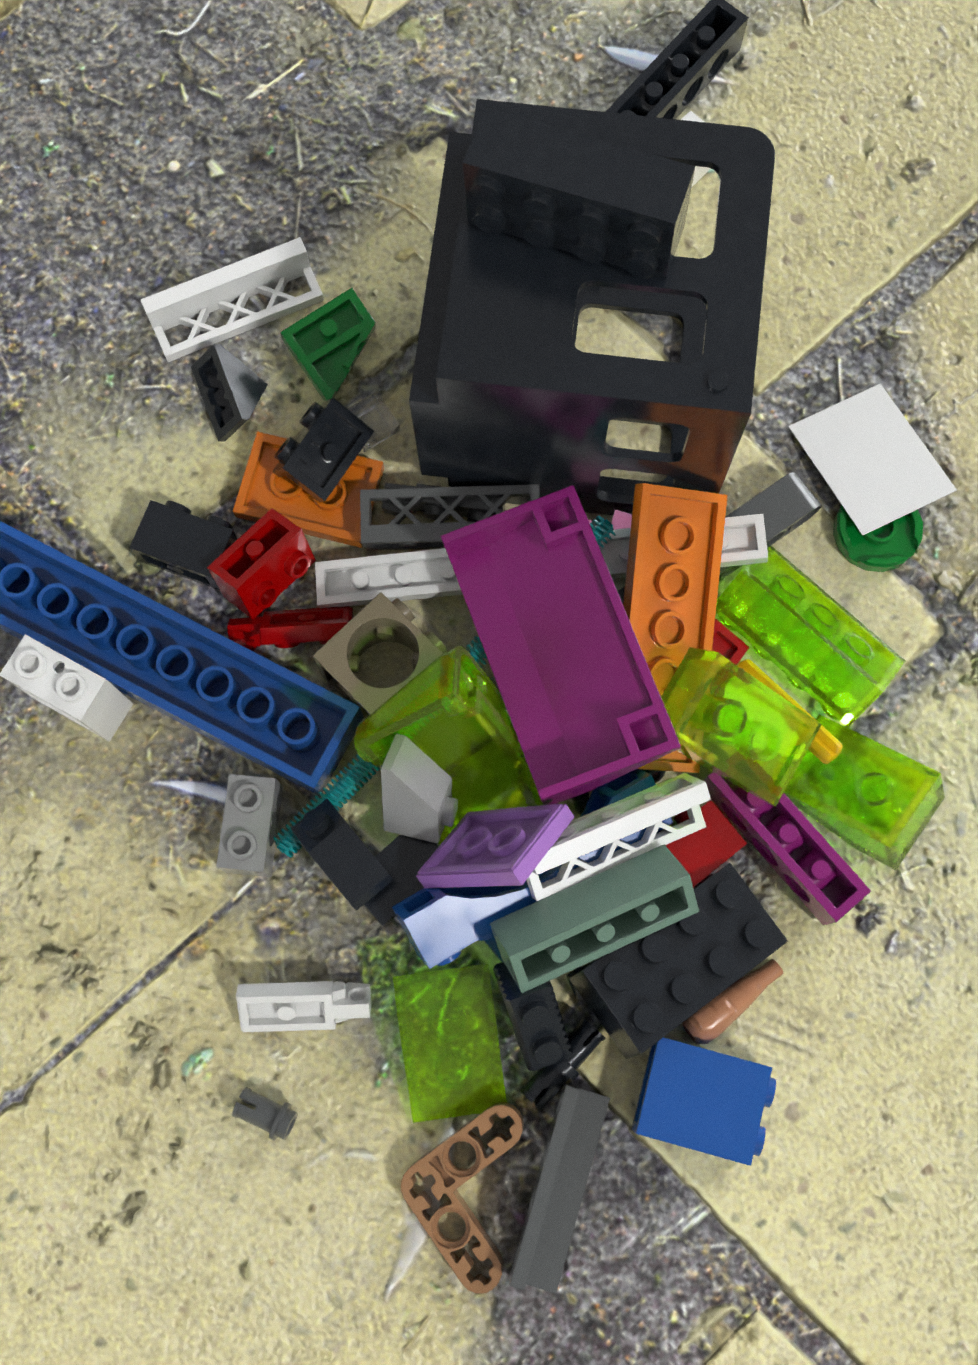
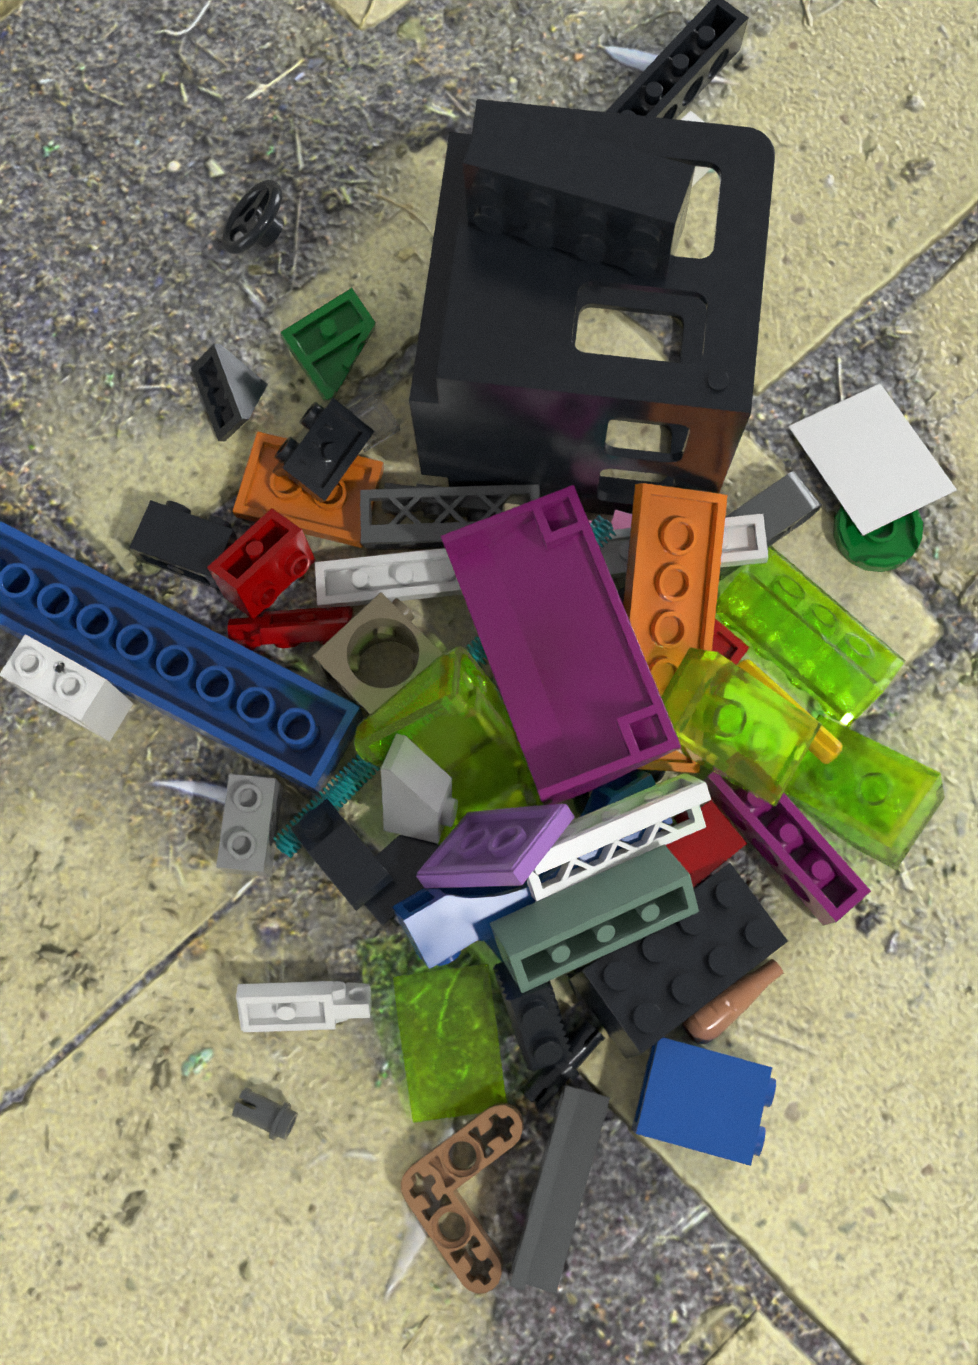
(232, 285): white fence -> none
(256, 217): none -> black piece

